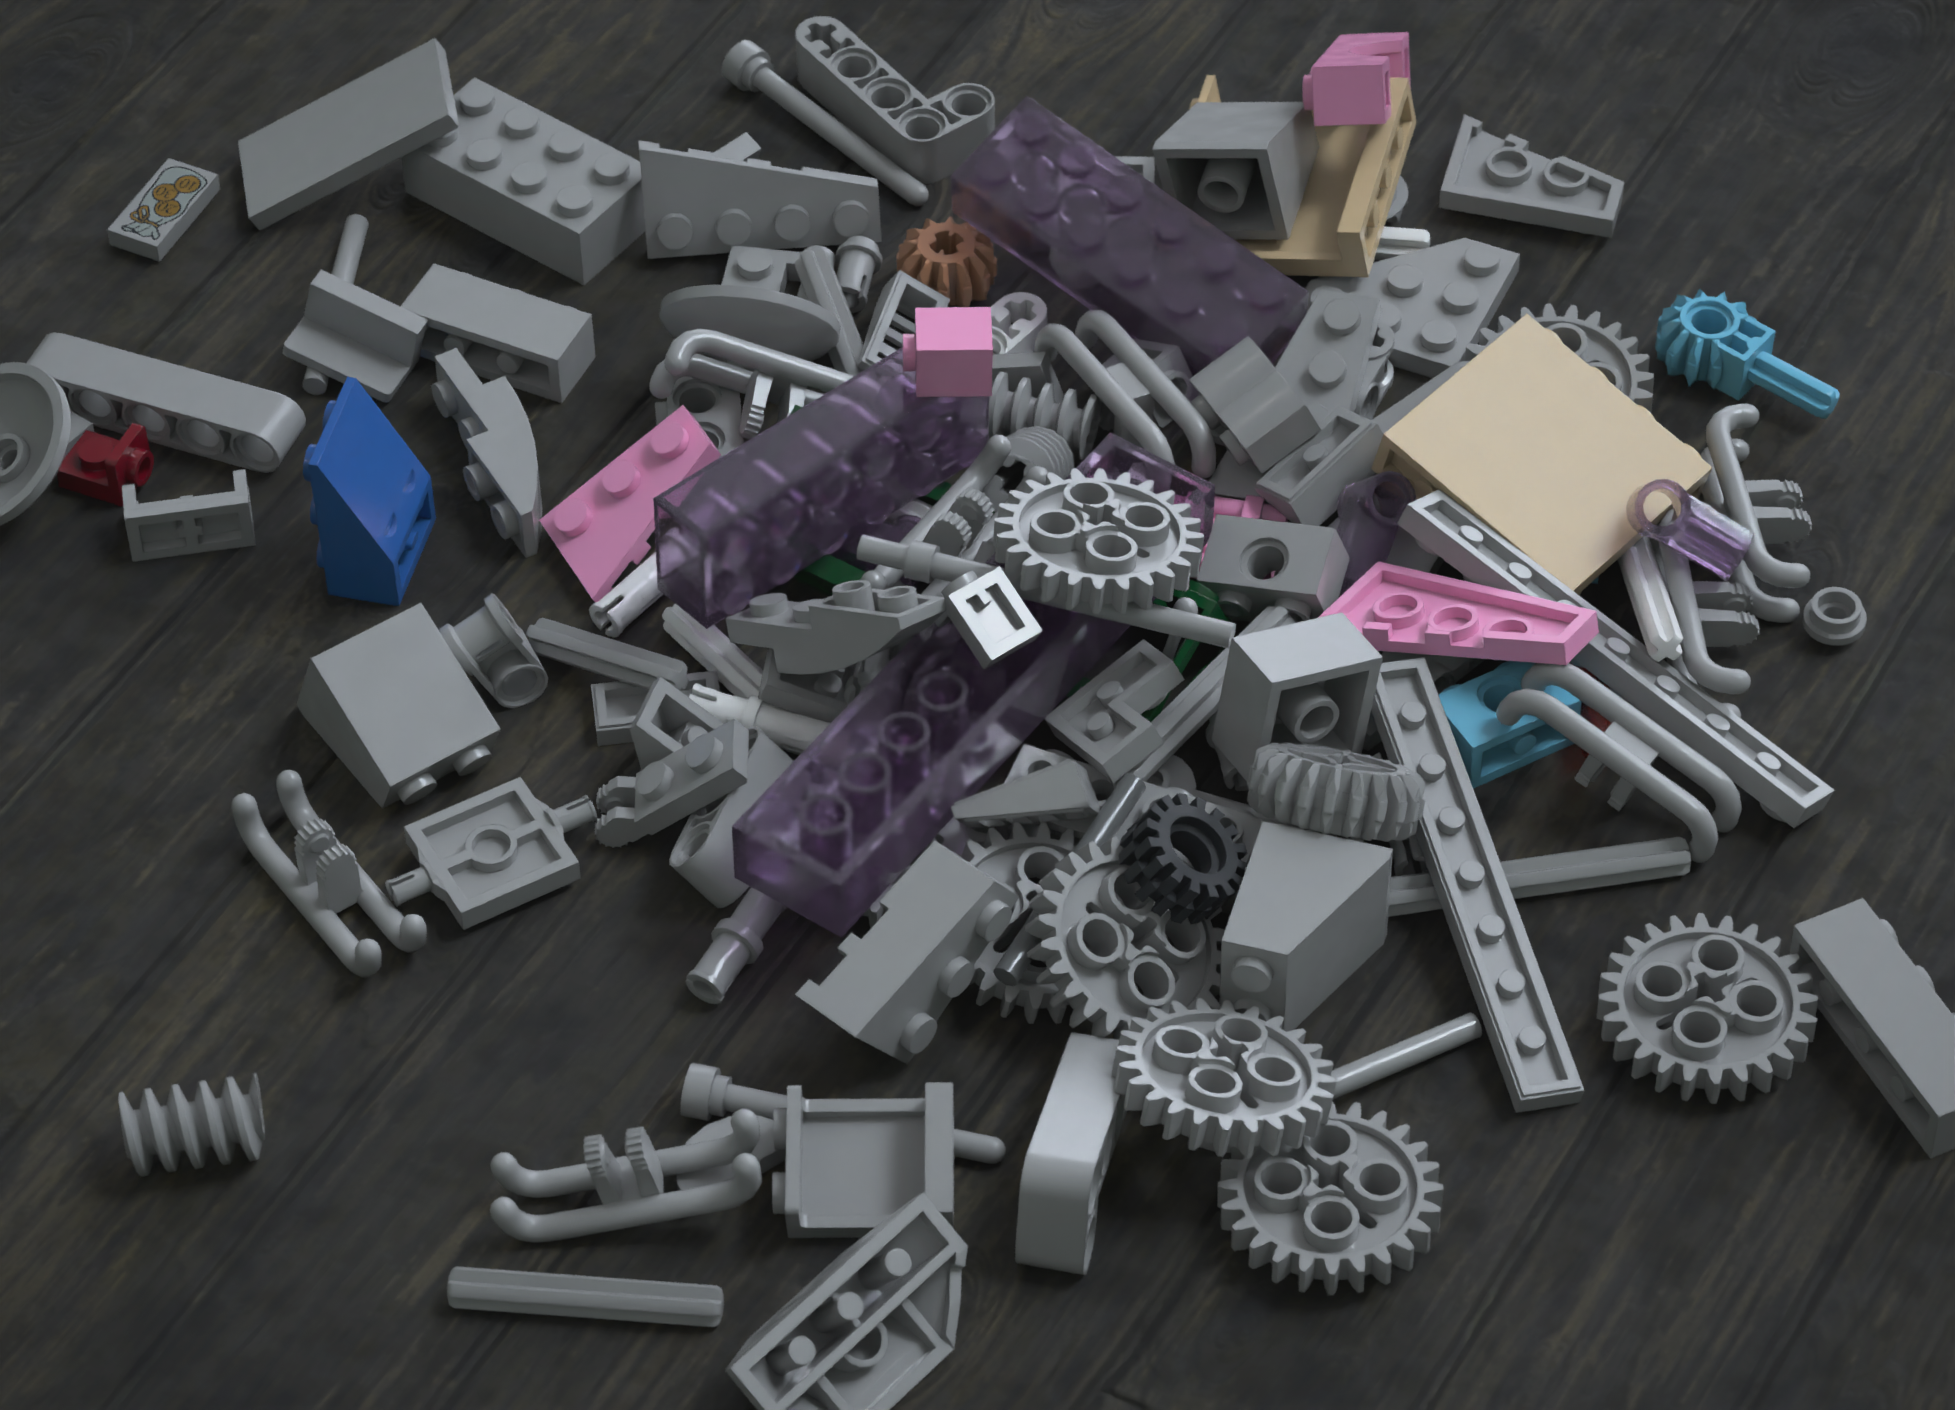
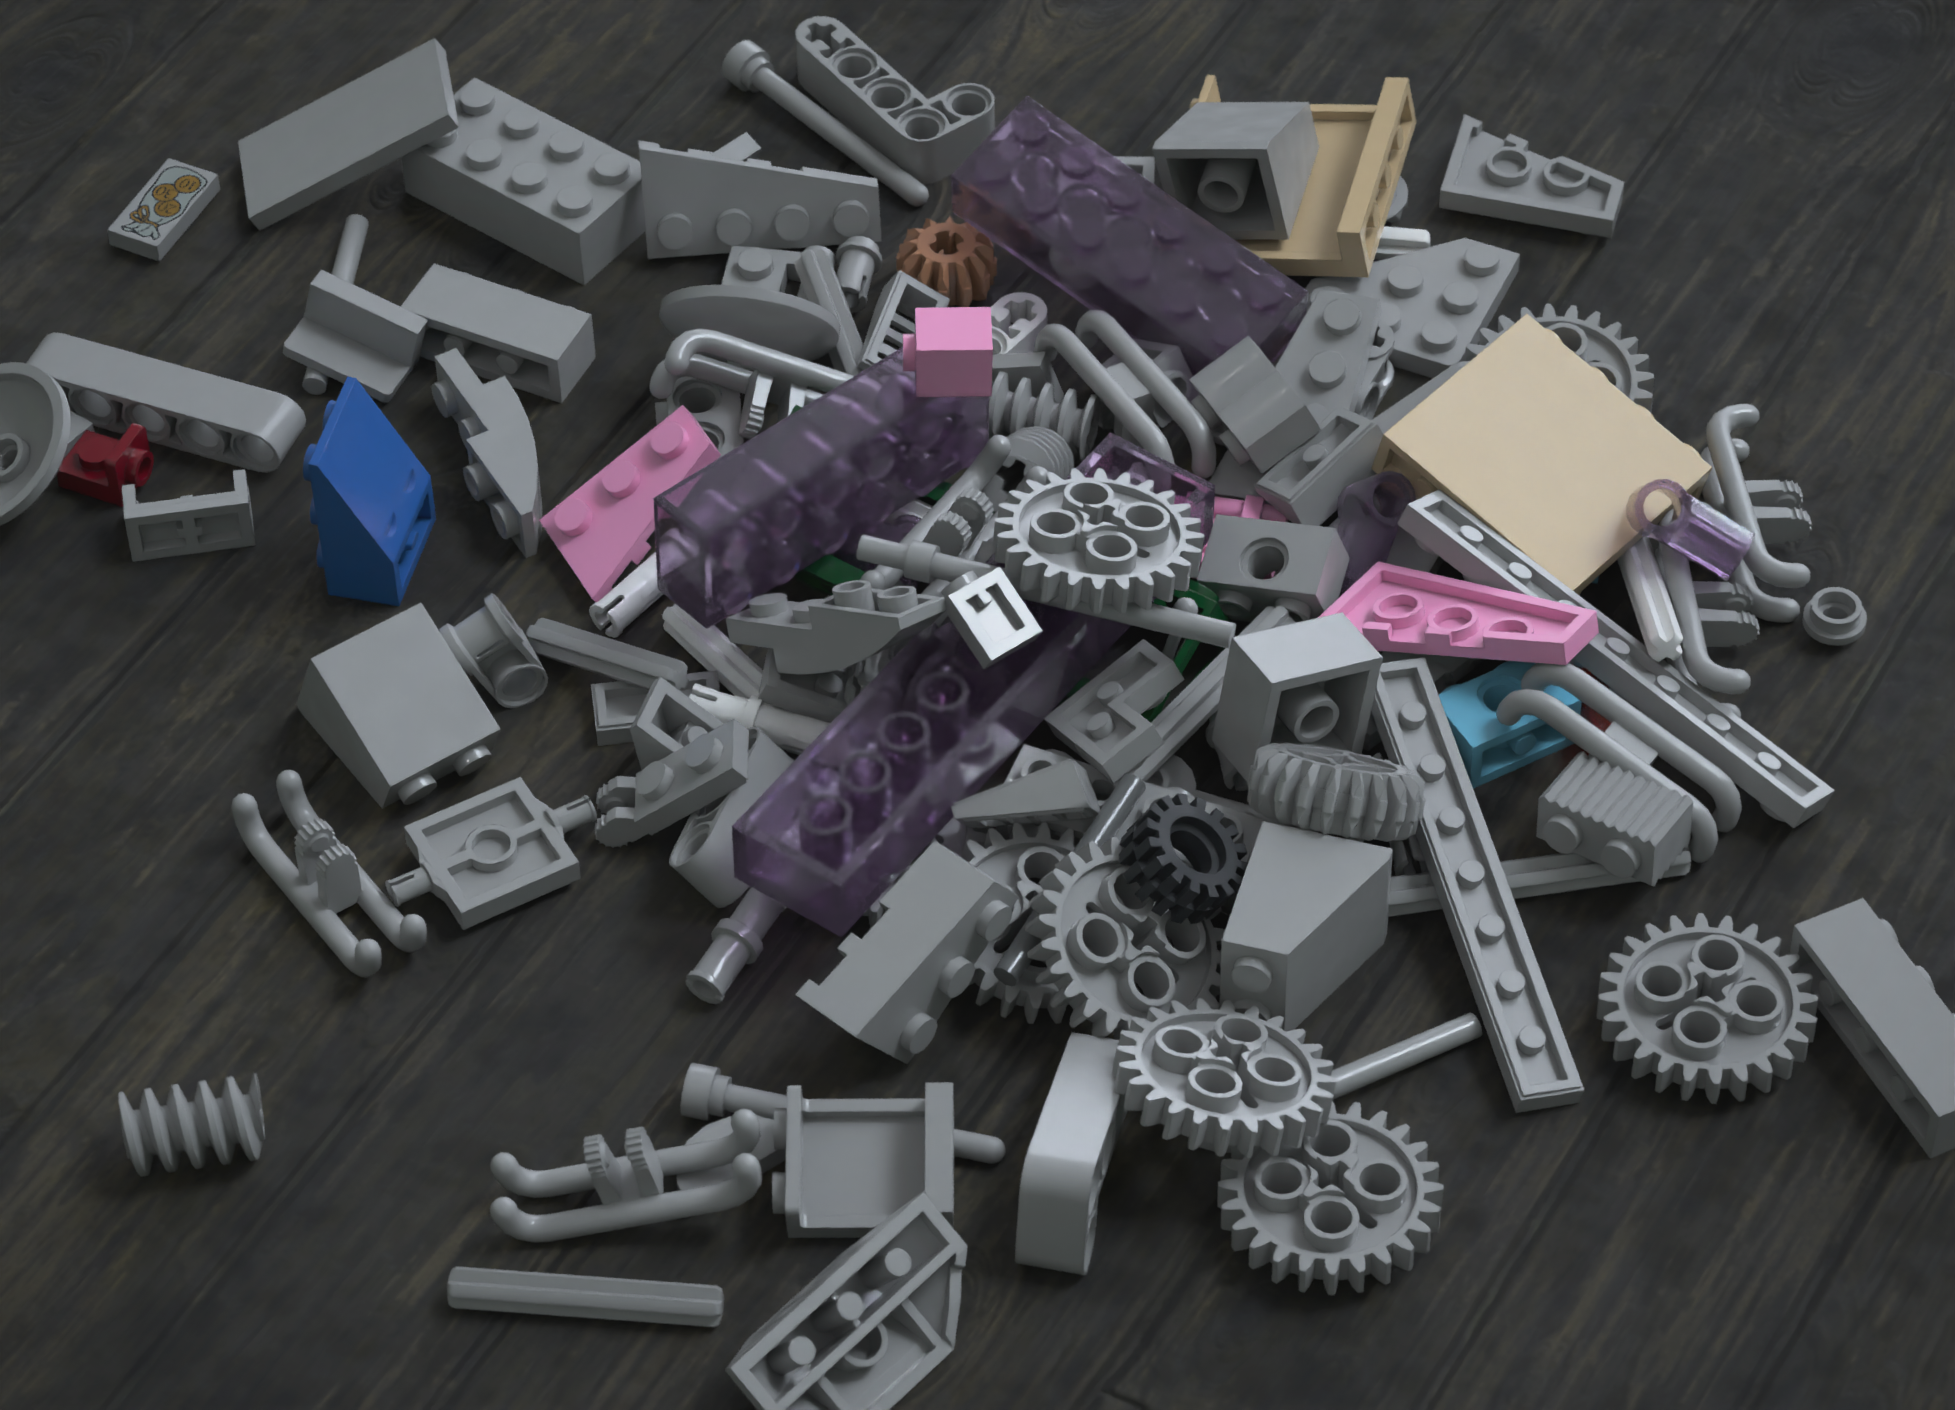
(1354, 79): bright pink arch -> none
(1615, 819): none -> light grey brick
(1733, 352): medium azure gear -> none

